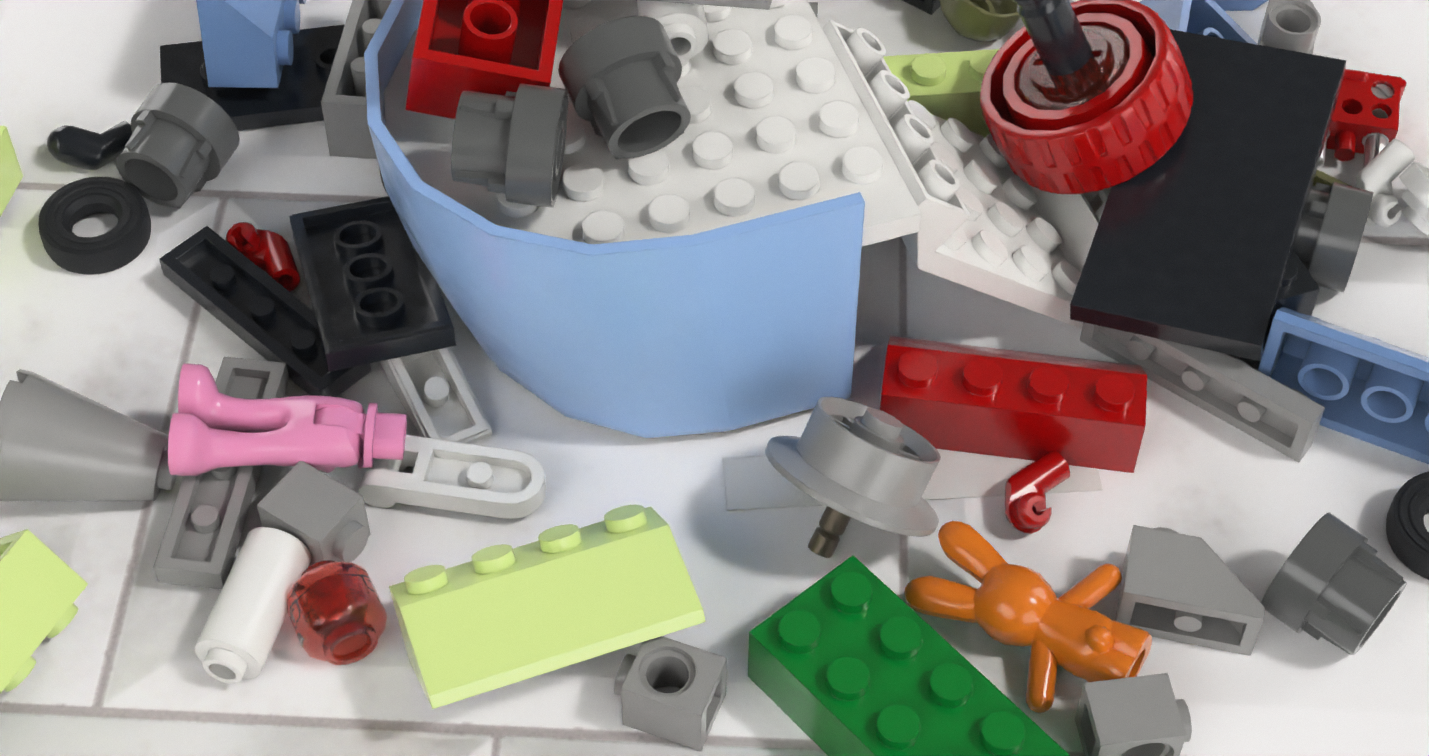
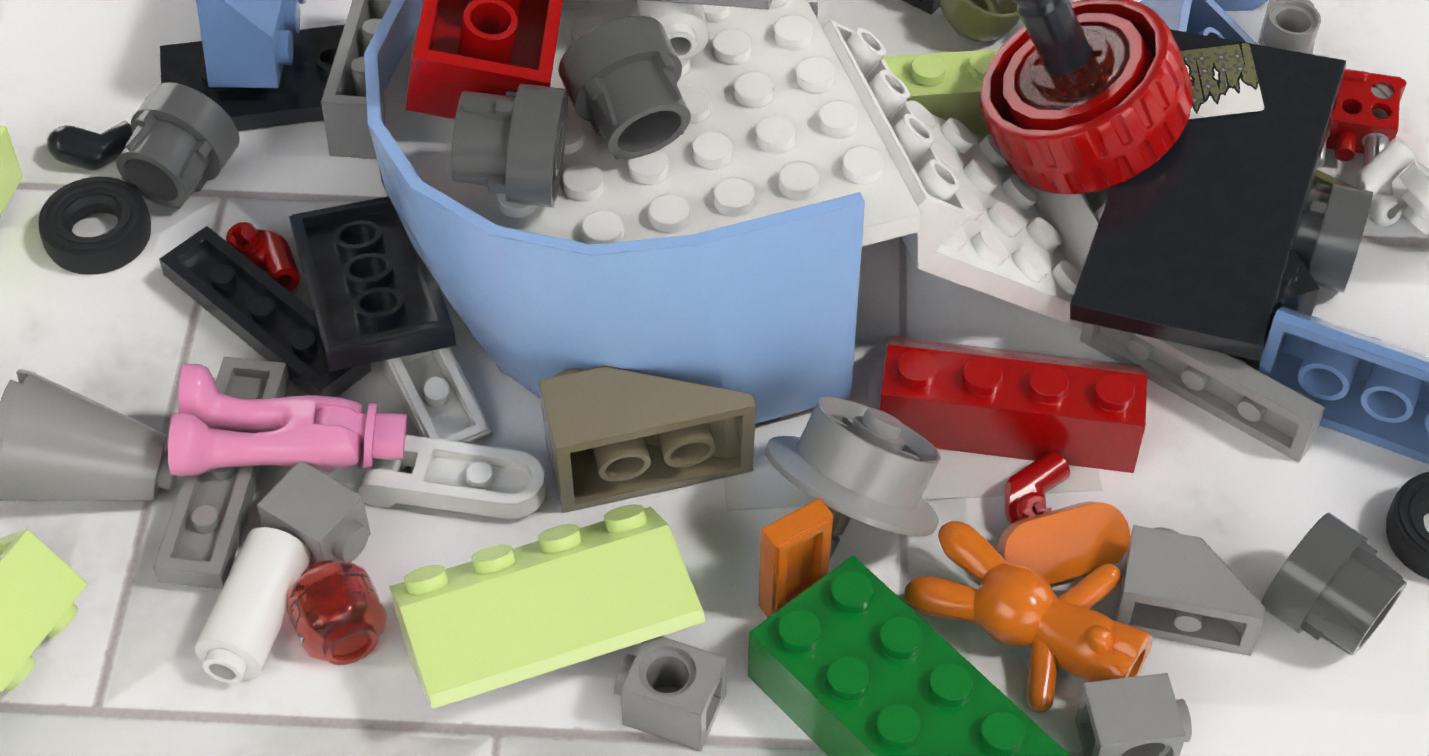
(640, 434): none -> dark tan slope
(794, 555): none -> orange tile
(1067, 540): none -> orange tile
(1223, 81): none -> sticker

